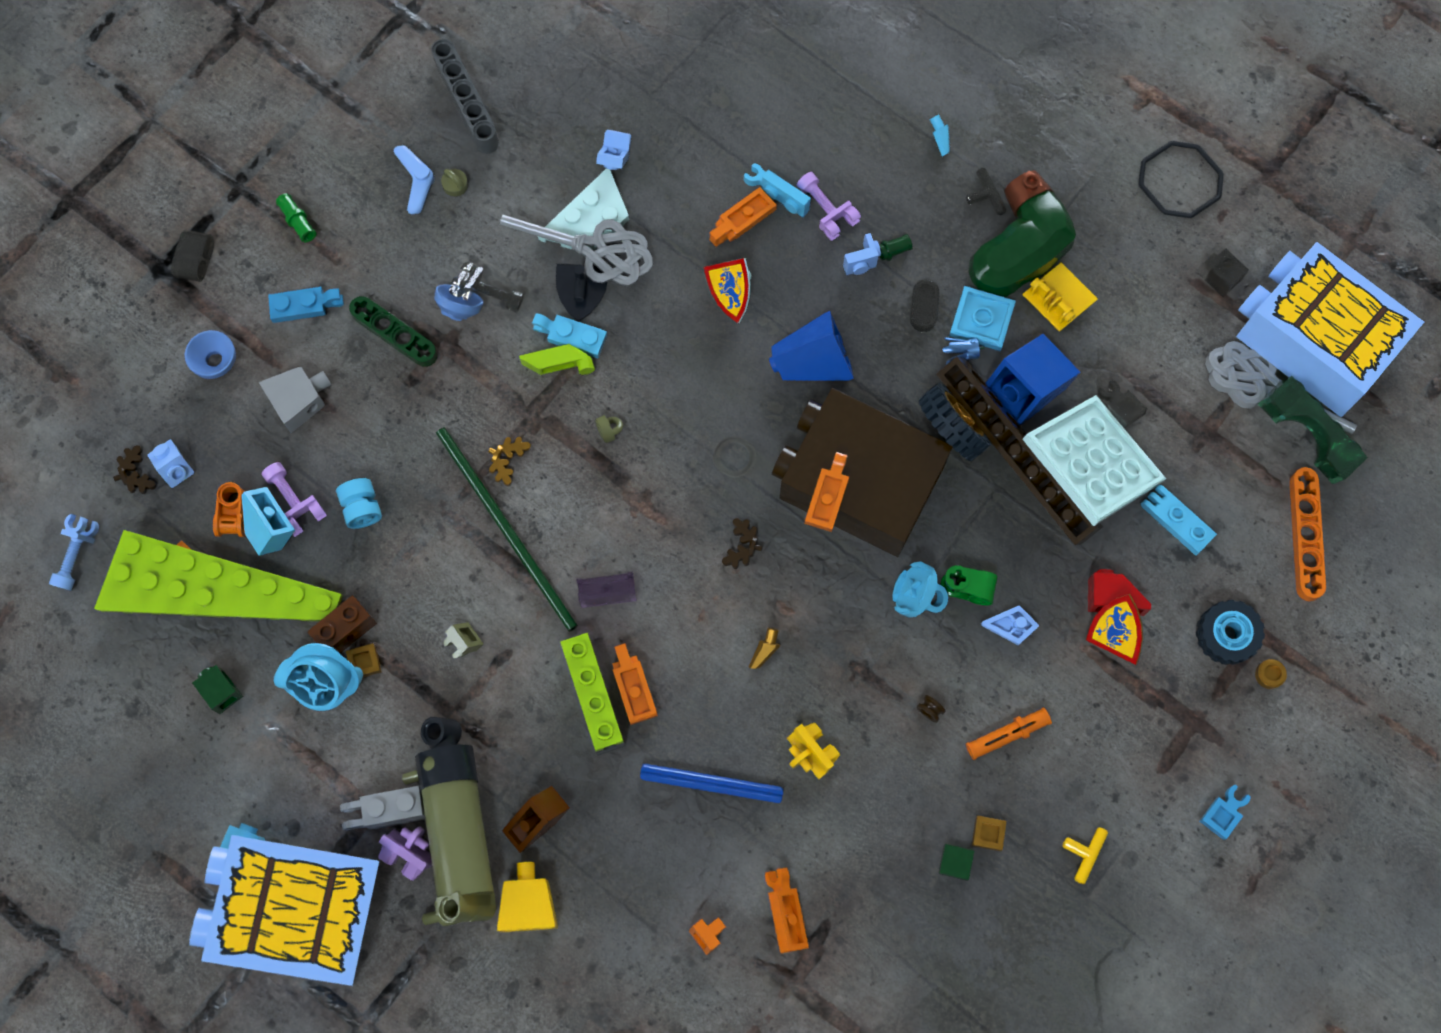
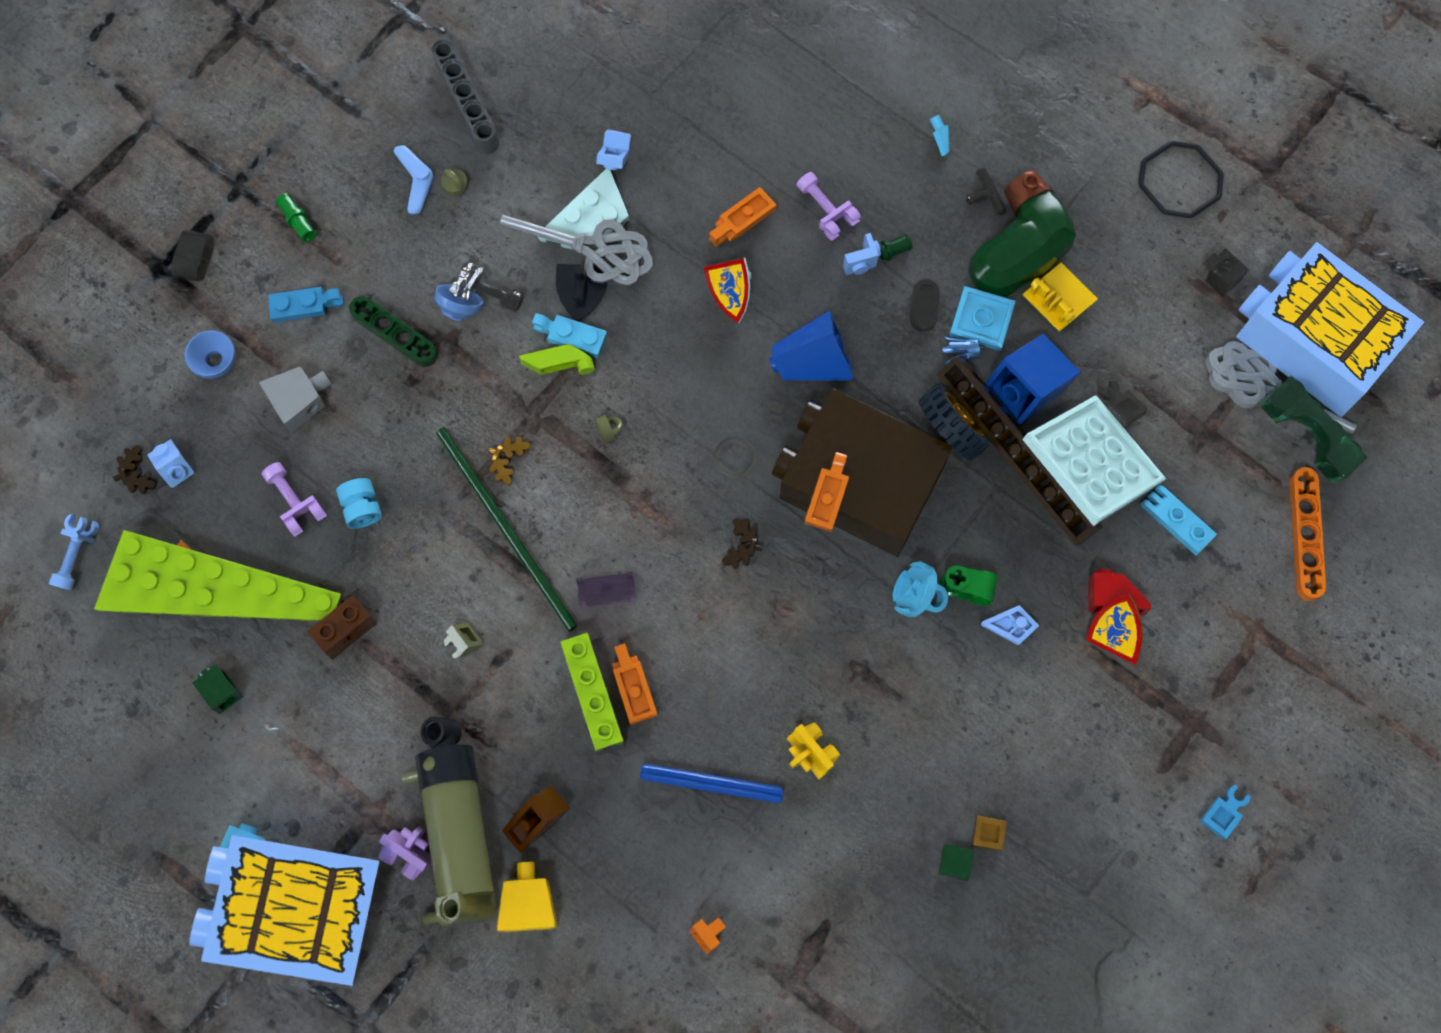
(228, 516): orange piece -> none
(265, 521): medium azure slope -> none
(318, 677): medium azure piece -> none
(365, 658): pearl gold tile -> none
(386, 809): light grey hinge -> none
(765, 649): pearl gold bar -> none
(779, 189): medium azure plate -> none
(786, 912): orange plate -> none
(931, 708): dark brown bush -> none
(1039, 719): orange pin -> none
(1088, 854): yellow piece -> none
(1247, 630): black wheel -> none
(1271, 674): pearl gold tile -> none

